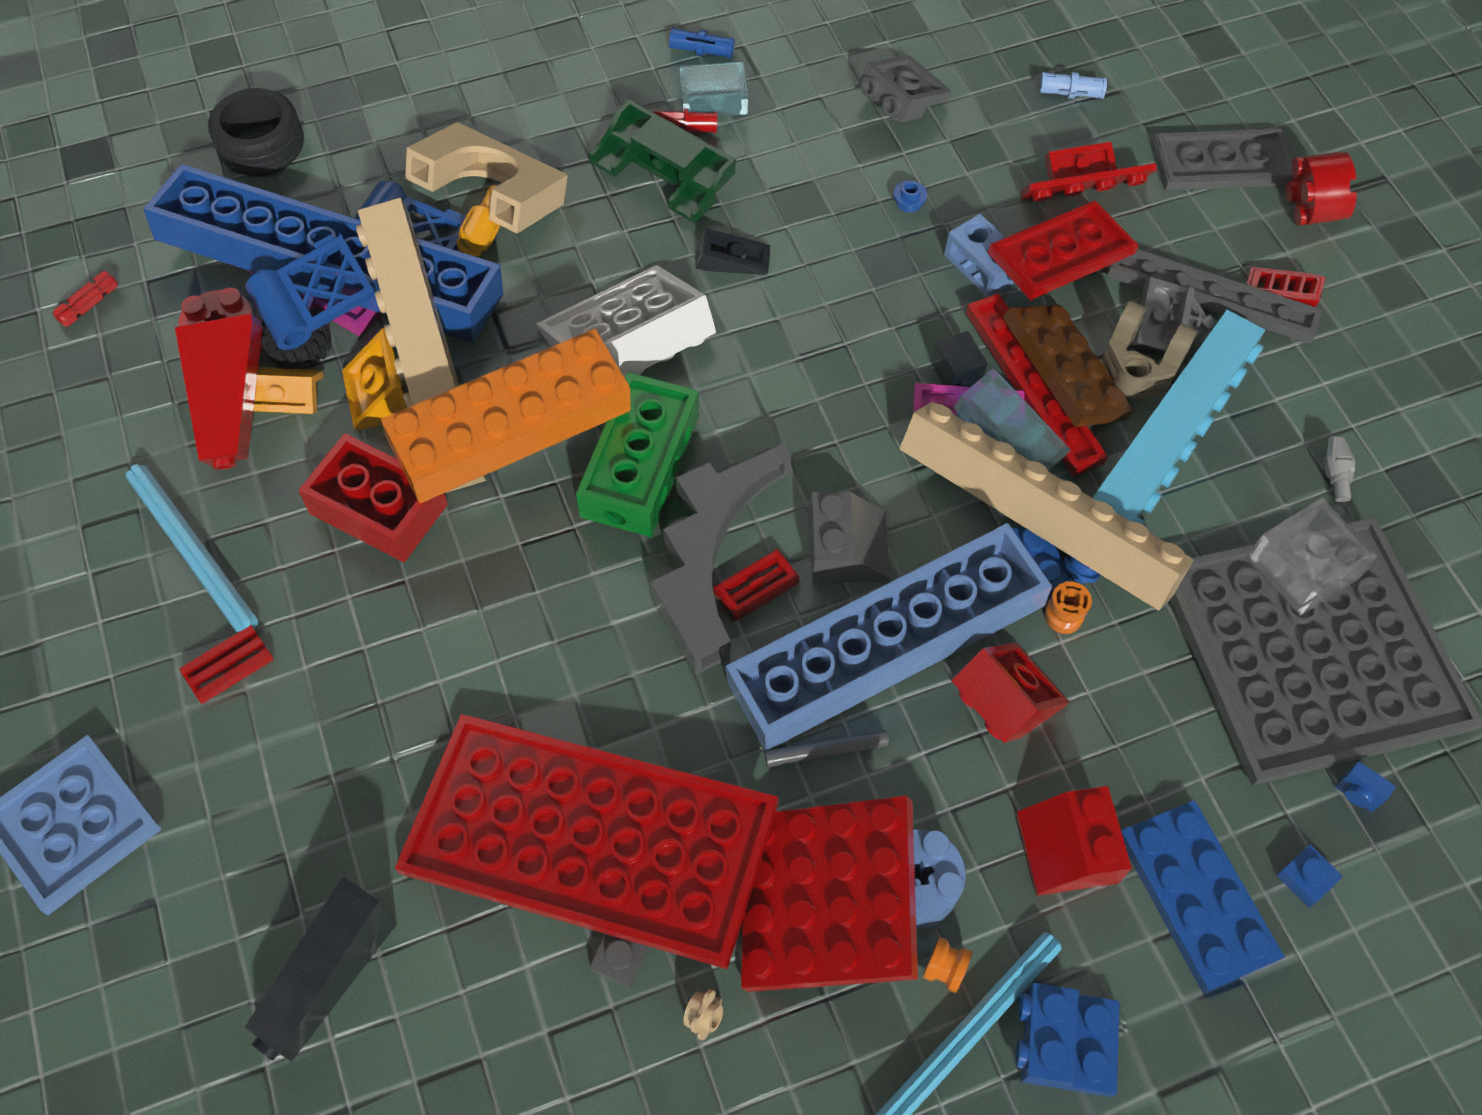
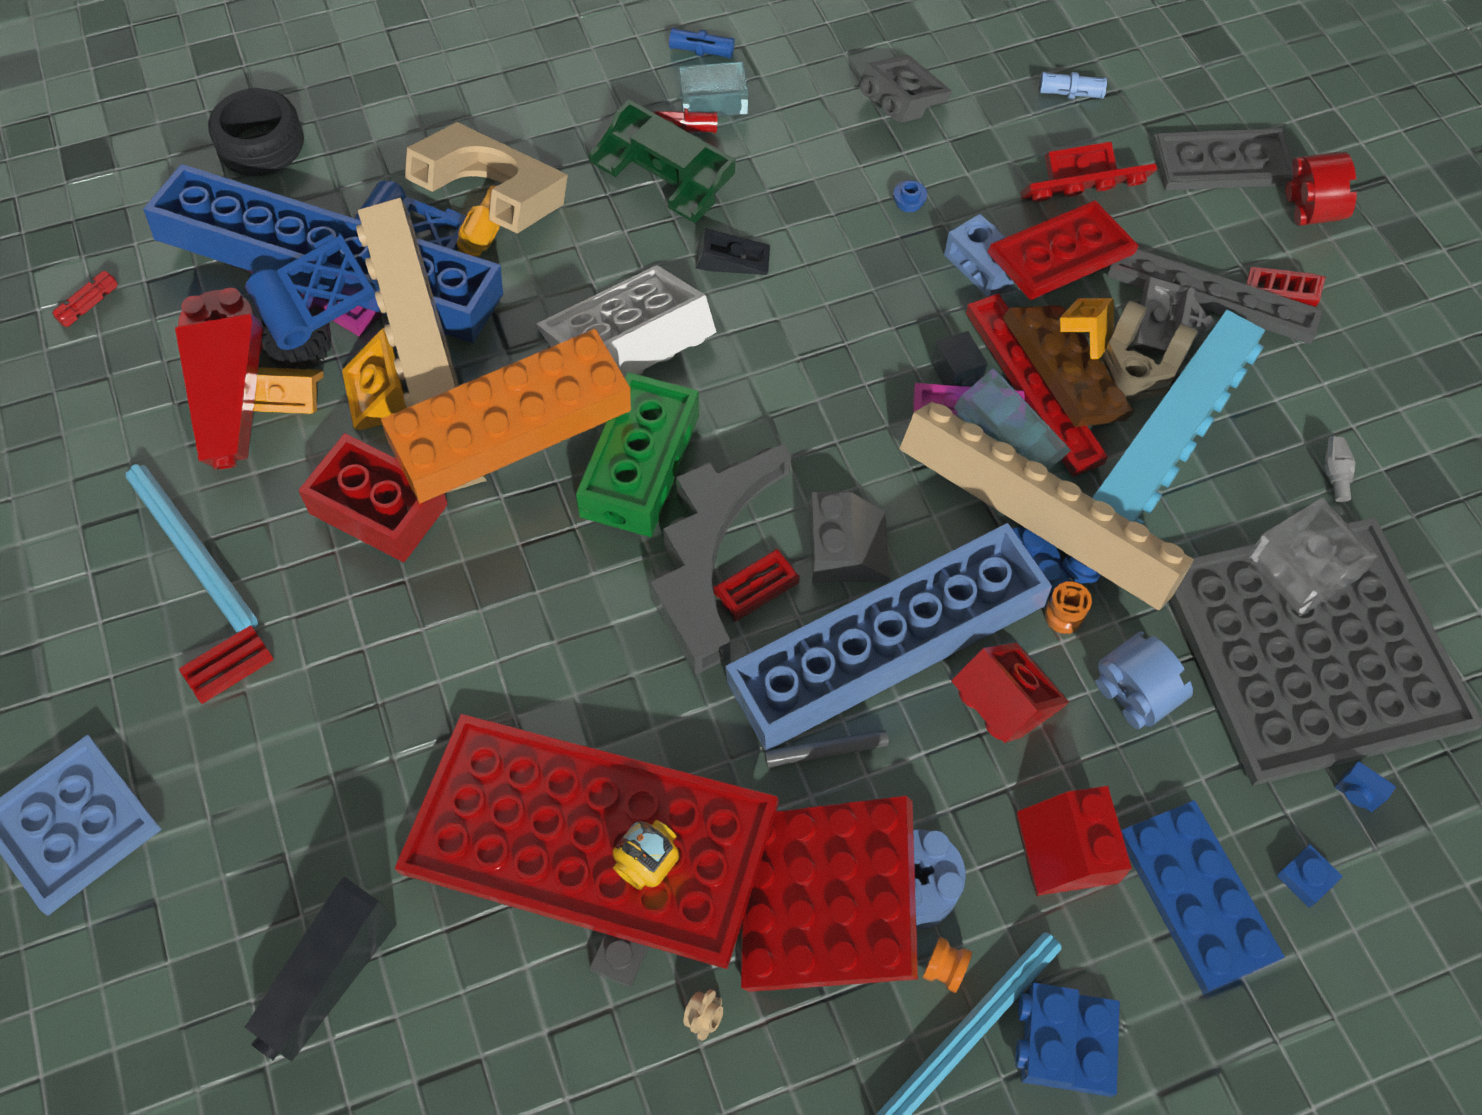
(645, 854): none -> head
(1091, 316): none -> light orange panel
(1143, 679): none -> medium blue brick

